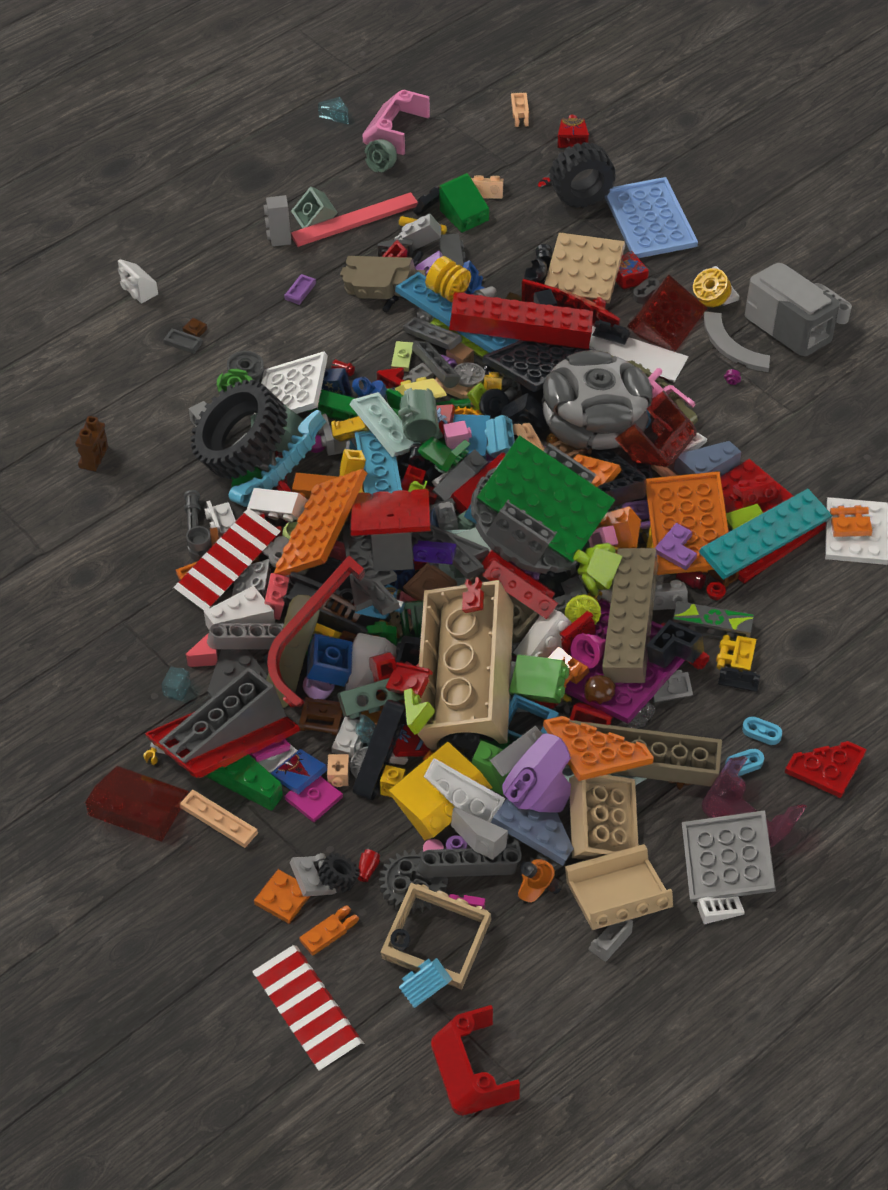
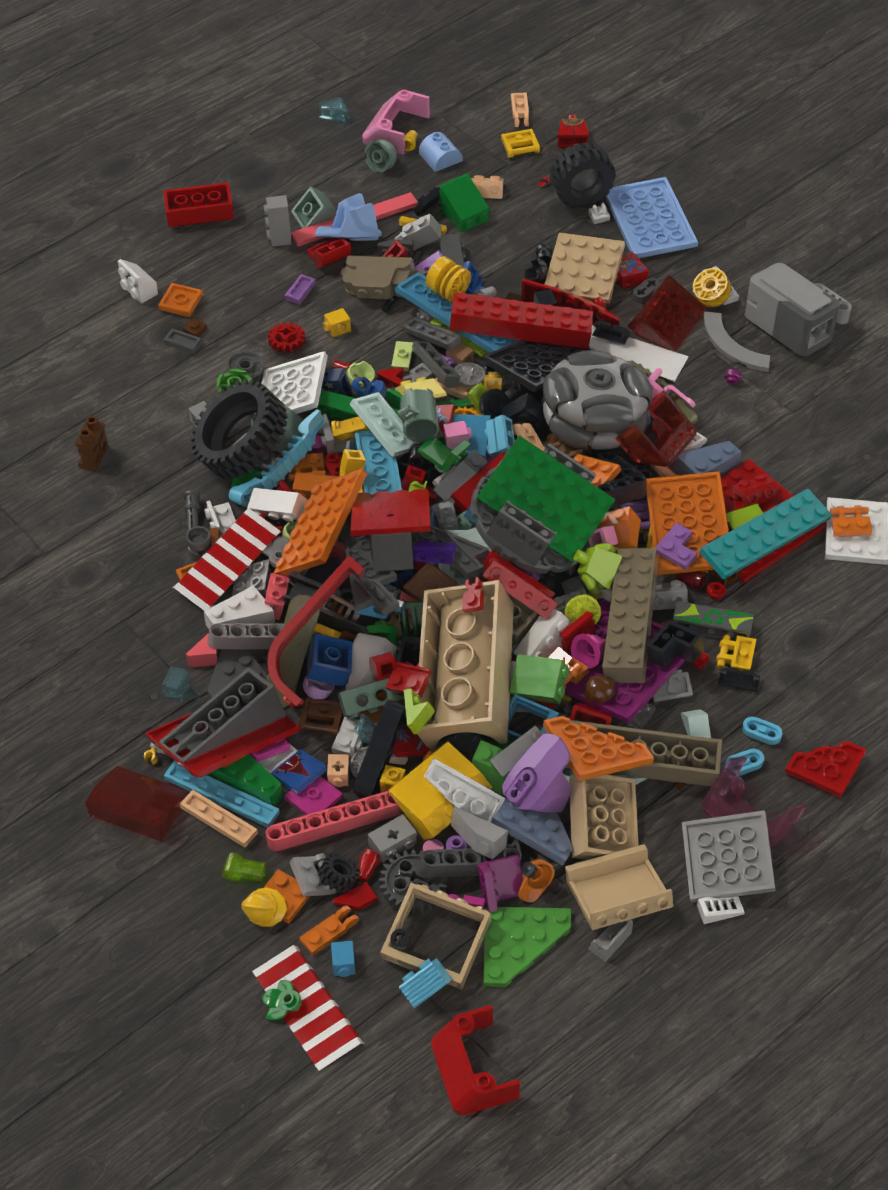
(180, 300): none -> orange plate
(198, 204): none -> red brick
(223, 795): none -> medium azure plate
(238, 867): none -> clear neon green piece
(265, 907): none -> yellow piece
(281, 1000): none -> green plate
(286, 337): none -> red gear
(311, 464): none -> orange plate
(326, 825): none -> coral beam
(329, 252): none -> red brick
(332, 463): none -> red plate
(337, 322): none -> yellow brick
(343, 958): none -> dark azure brick
(352, 221): none -> light blue piece
(357, 898): none -> red tile
(359, 370): none -> yellowish green hair
(392, 838): none -> light grey brick
(410, 140): none -> yellow cone
(439, 151): none -> light blue brick
(499, 880): none -> magenta bracket
(518, 938): none -> bright green plate
(520, 139): none -> yellow plate
(599, 214): none -> white tile
(696, 723): none -> light aqua slope

